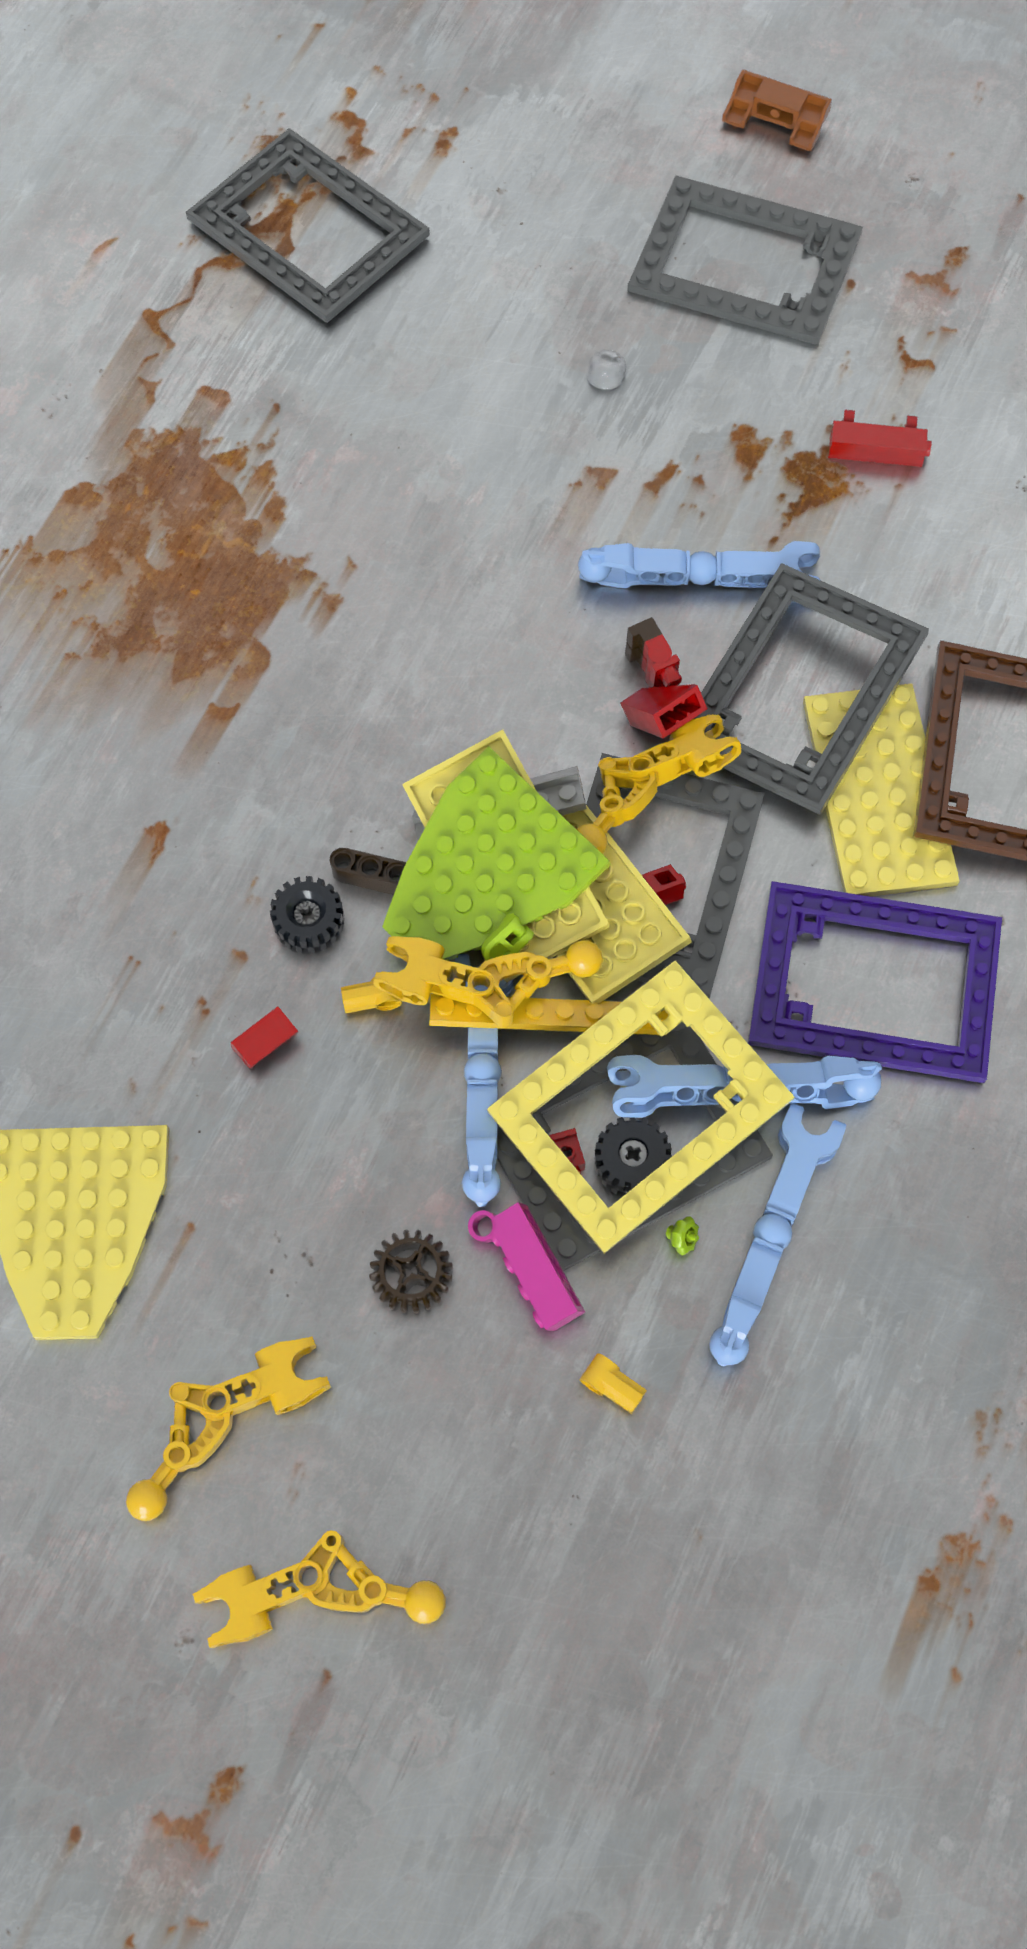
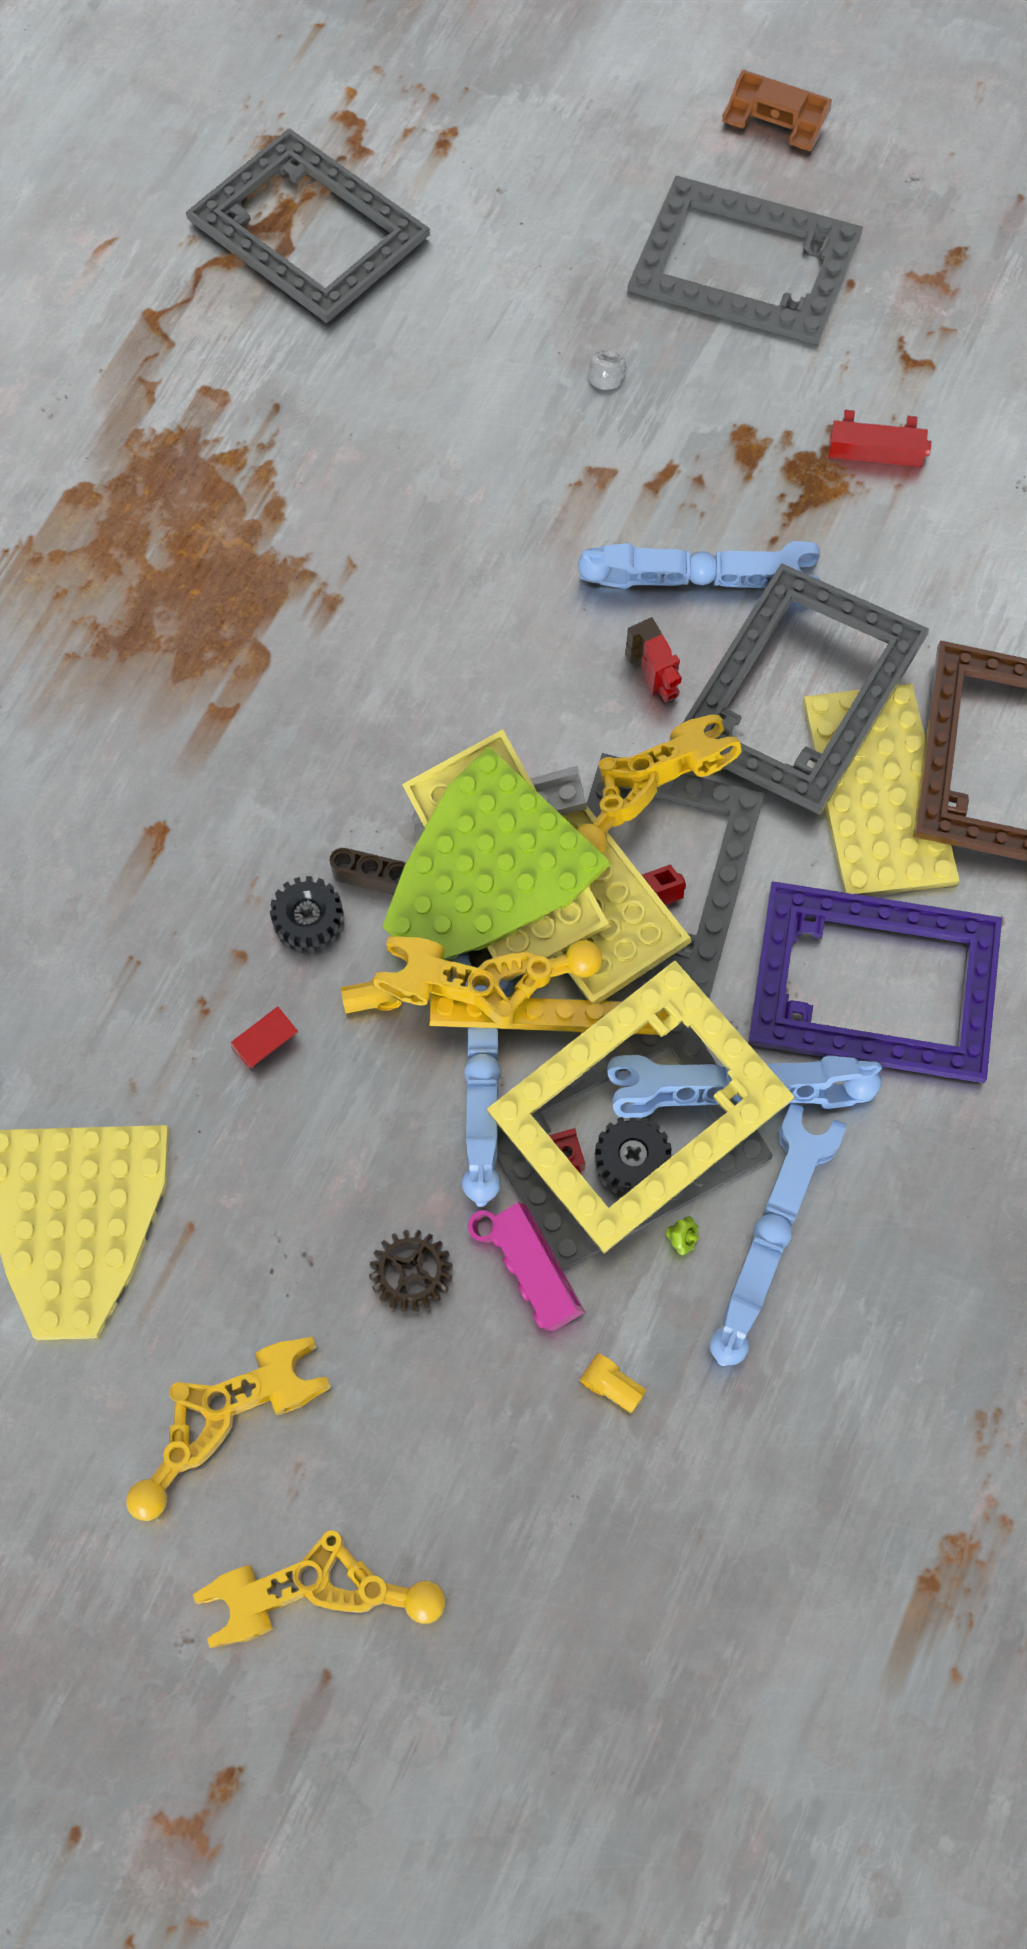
(498, 945): lime plate -> none
(663, 708): red slope -> none

